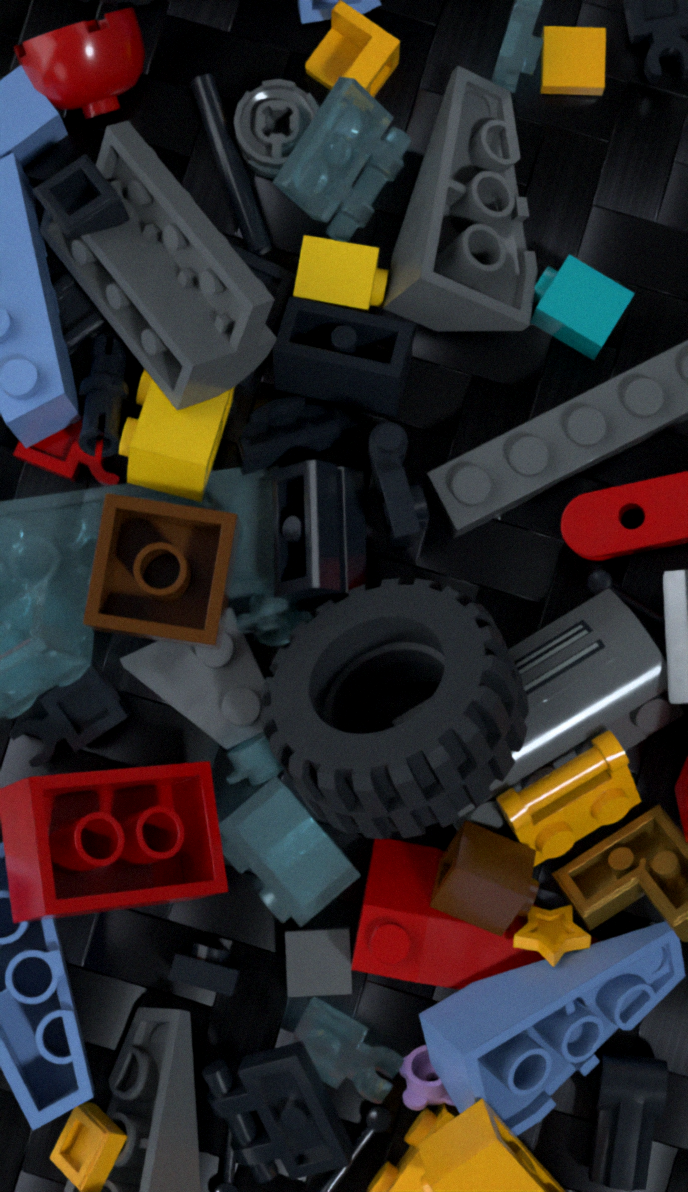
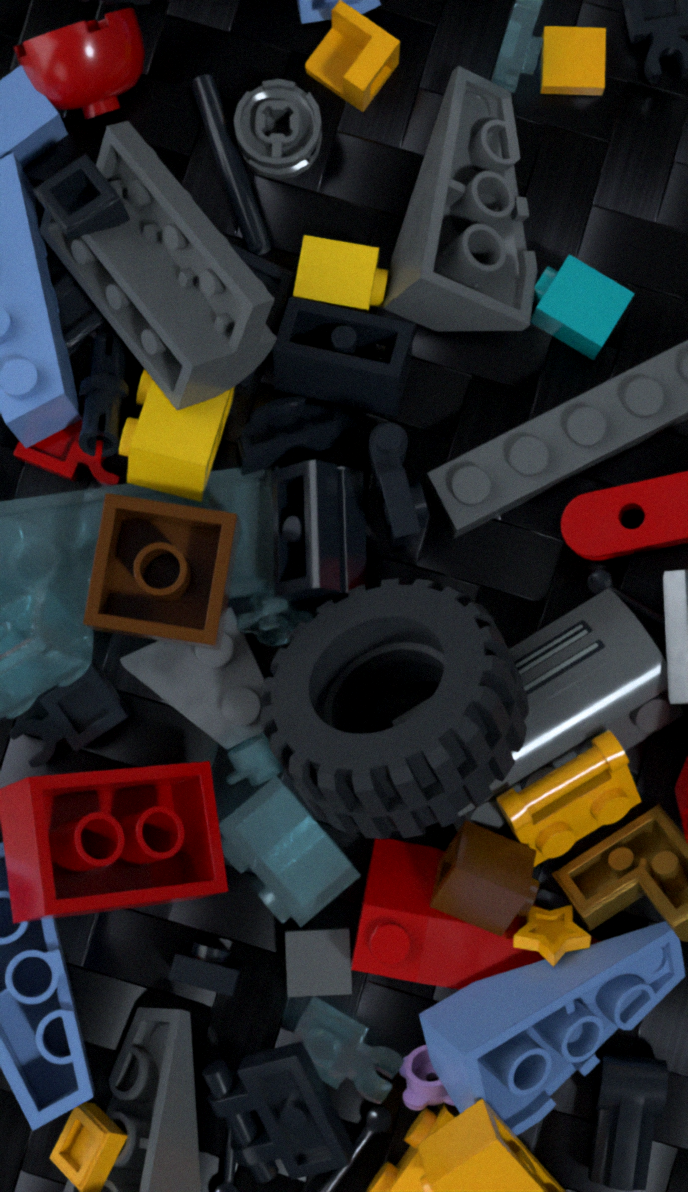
(332, 153): clear light blue plate -> none

